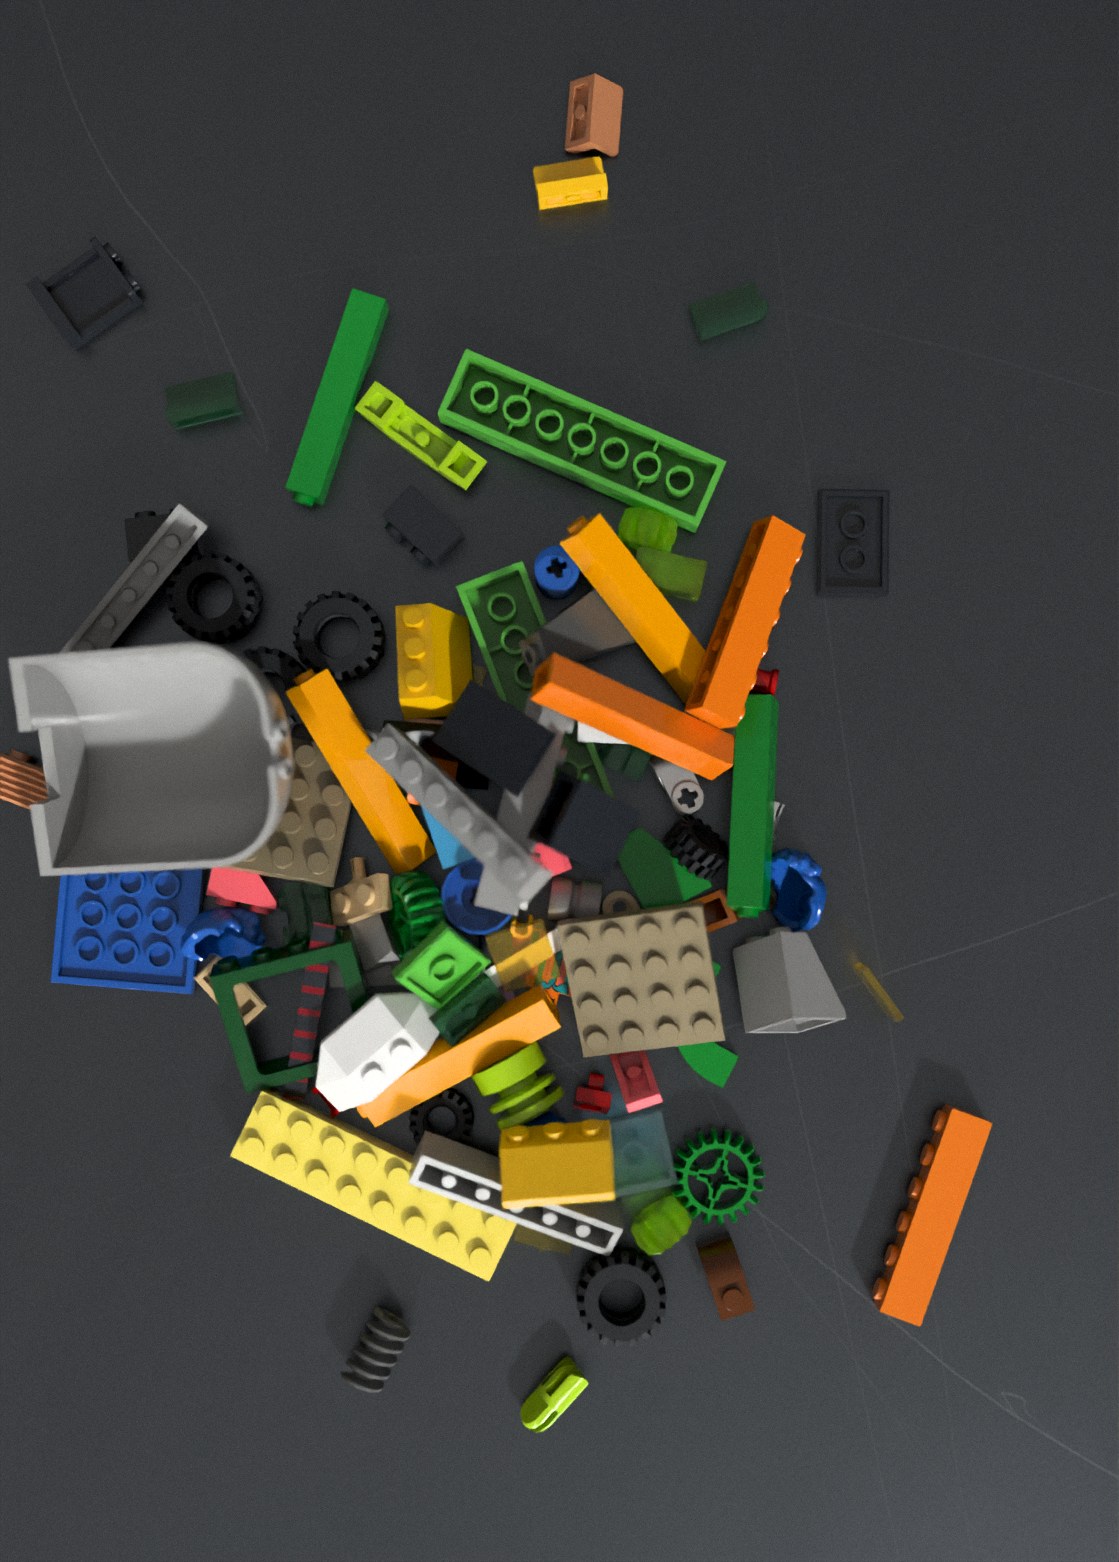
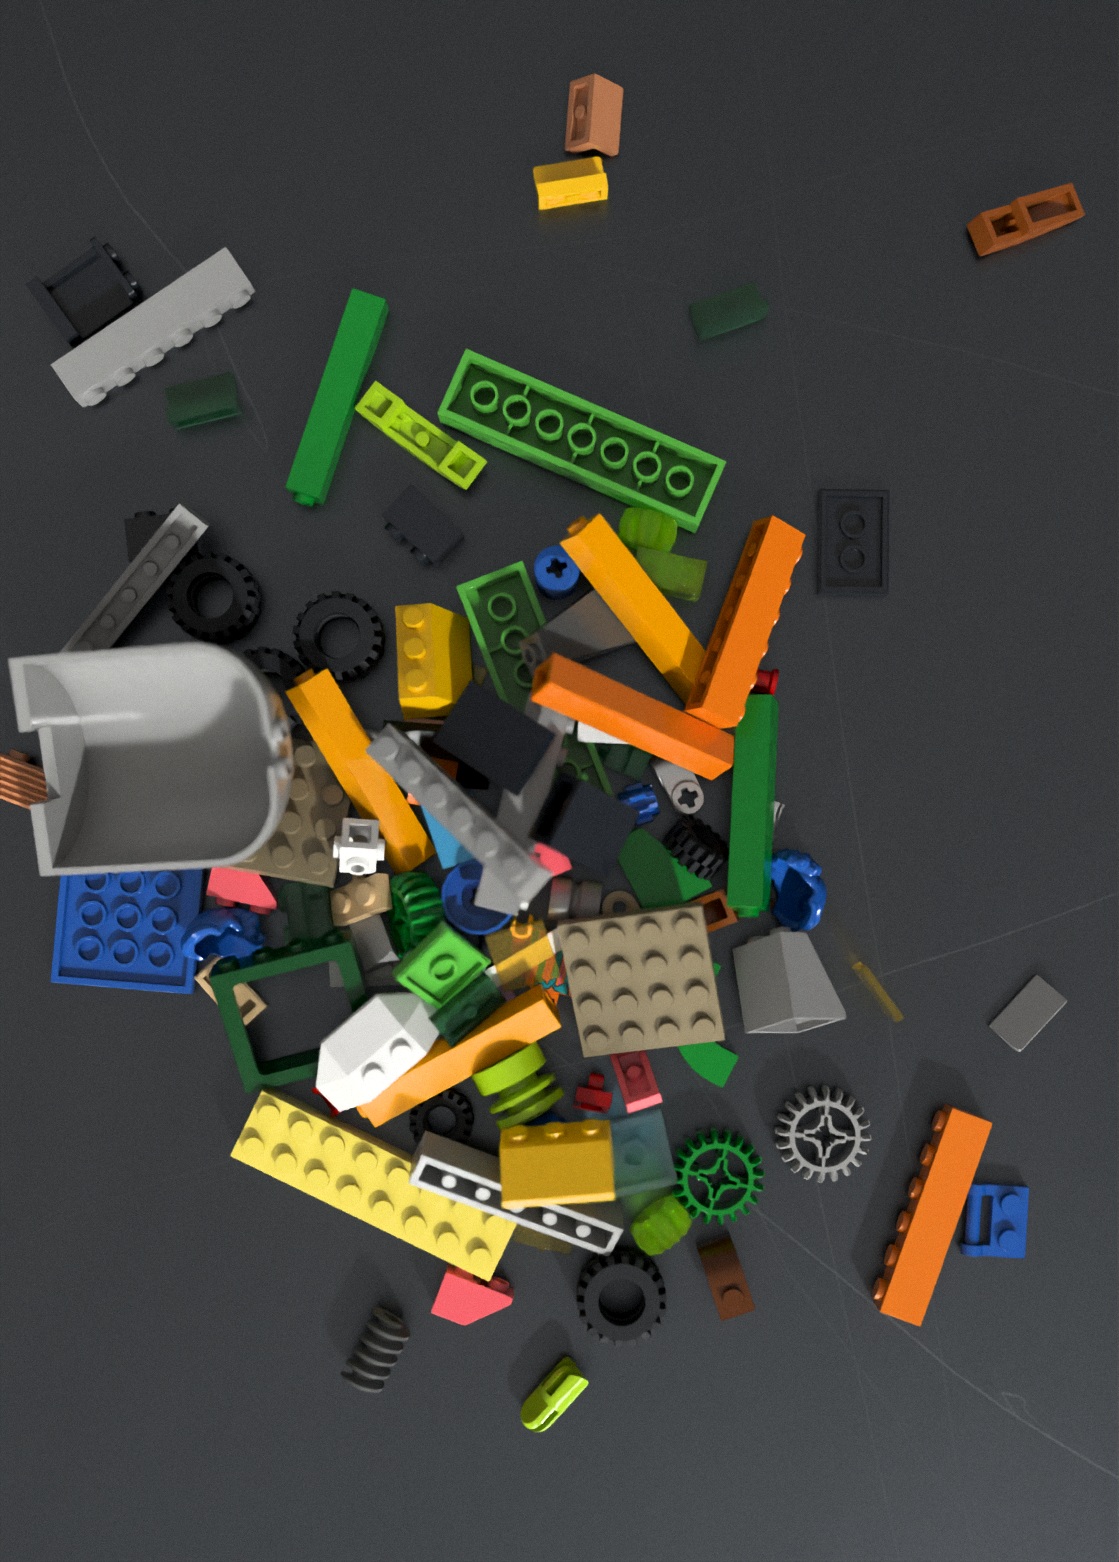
(154, 328): none -> light grey brick
(309, 1010): black sticker -> none
(359, 846): none -> white brick
(468, 1297): none -> coral slope
(642, 799): none -> blue gear
(822, 1148): none -> light grey gear
(1005, 1220): none -> blue plate
(1025, 218): none -> dark orange slope
(1027, 1013): none -> light grey slope

